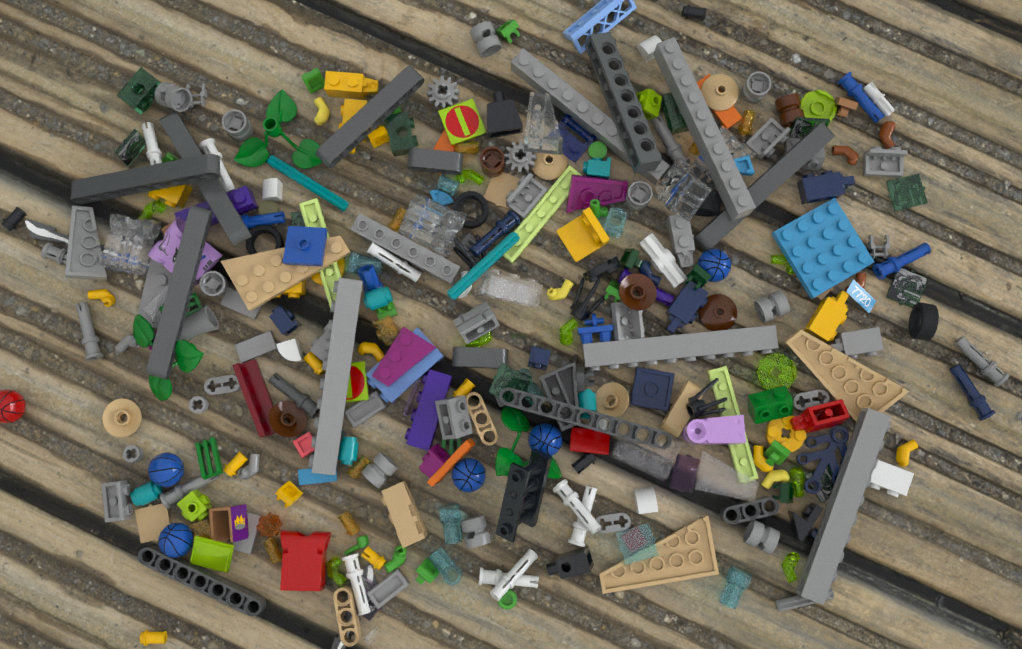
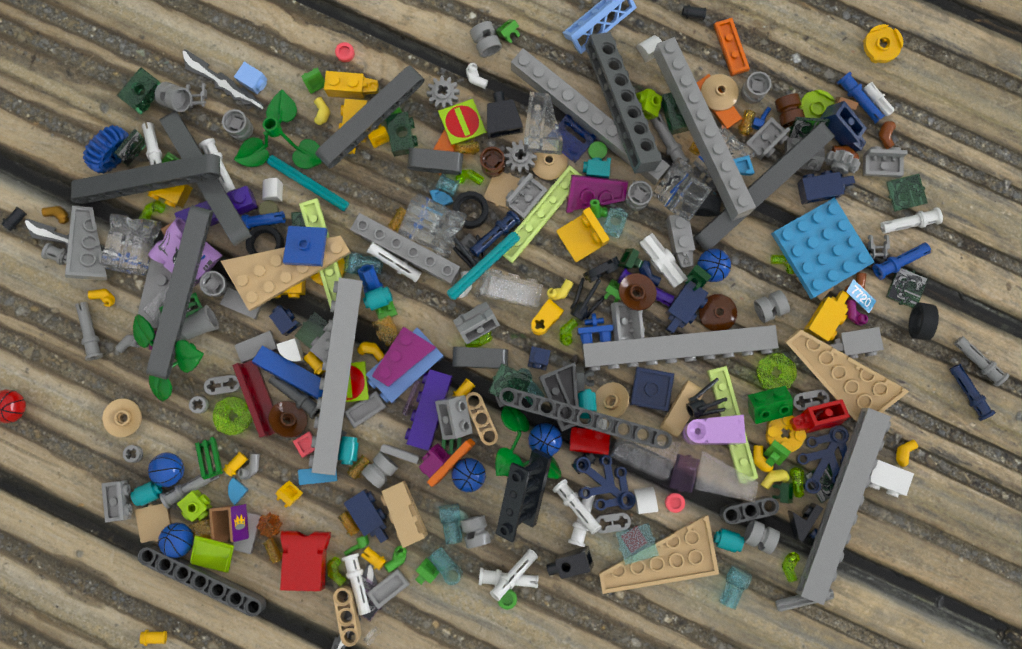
(56, 211): none -> pearl gold arm
(100, 150): none -> blue gear
(221, 81): none -> dark grey sword
(224, 423): none -> clear neon green plate
(236, 490): none -> dark azure tile
(251, 78): none -> light blue brick
(288, 372): none -> blue tile
(311, 329): none -> clear green piece
(344, 52): none -> coral tile
(367, 515): none -> dark blue hinge
(405, 455): none -> light grey tile
(473, 76): none -> white arm
(547, 315): none -> yellow piece
(606, 484): none -> dark blue plant
(674, 502): none -> coral tile
(728, 540): none -> teal brick
(731, 47): none -> orange tile
(758, 122): none -> blue hand
(842, 161): none -> light grey gear
(845, 125): none -> dark blue hinge
(854, 315): none -> magenta arm
(886, 34): none -> yellow plate
(920, 219): none -> white pin

